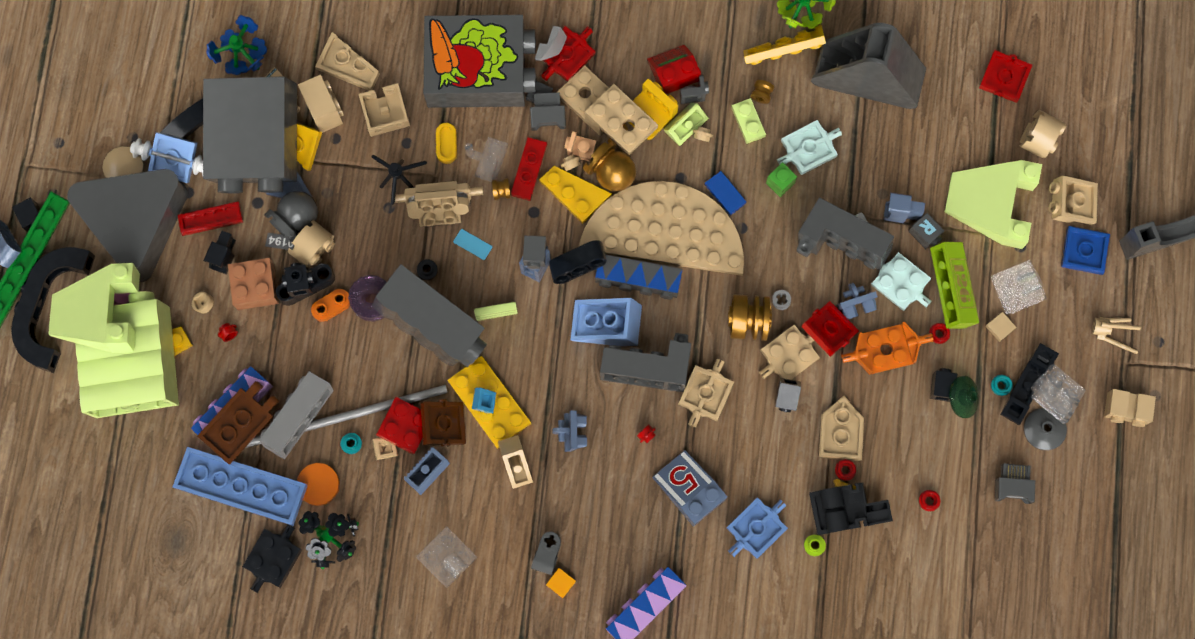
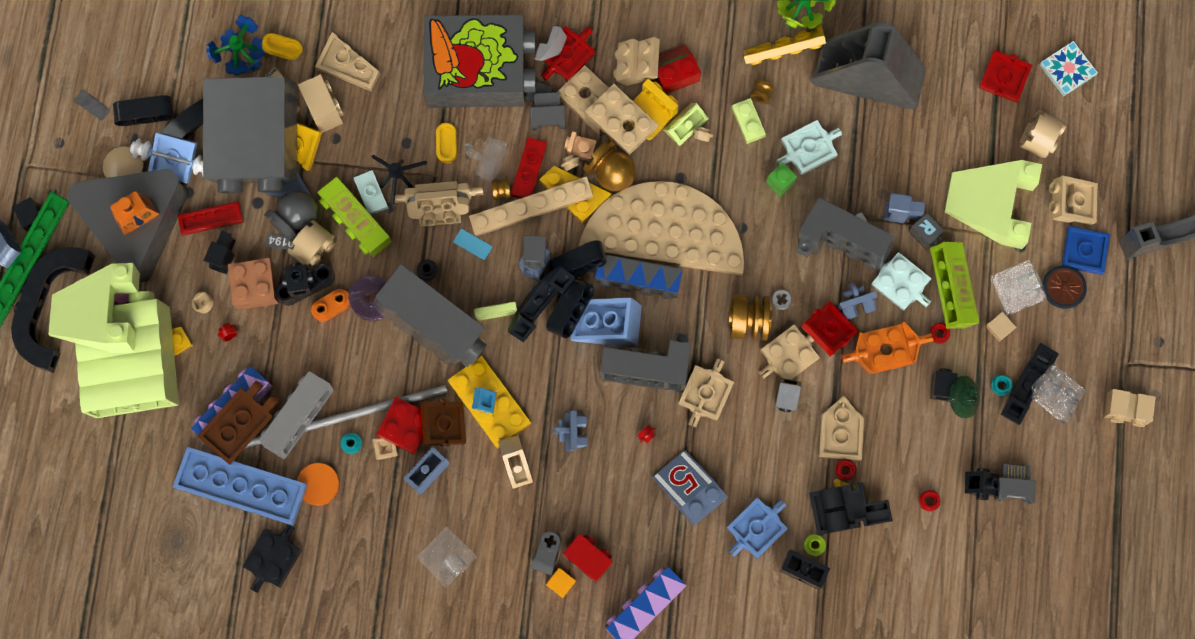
(91, 105): none -> flat silver sticker
(133, 211): none -> orange torso
(143, 110): none -> black beam
(282, 46): none -> yellow tile
(318, 547): black plant -> none
(354, 217): none -> lime brick
(370, 192): none -> light aqua plate
(384, 113): tan piece -> none
(531, 206): none -> tan plate
(537, 300): none -> black slope
(570, 308): none -> black beam
(588, 557): none -> red brick
(637, 61): none -> tan plate
(694, 94): dark grey bracket -> none
(725, 193): blue tile -> none
(804, 569): none -> black brick
(981, 484): none -> black brick
(1036, 434): dark grey dish -> none
(1064, 287): none -> copper wheel
(1068, 68): none -> tile
(1103, 326): tan plant -> none

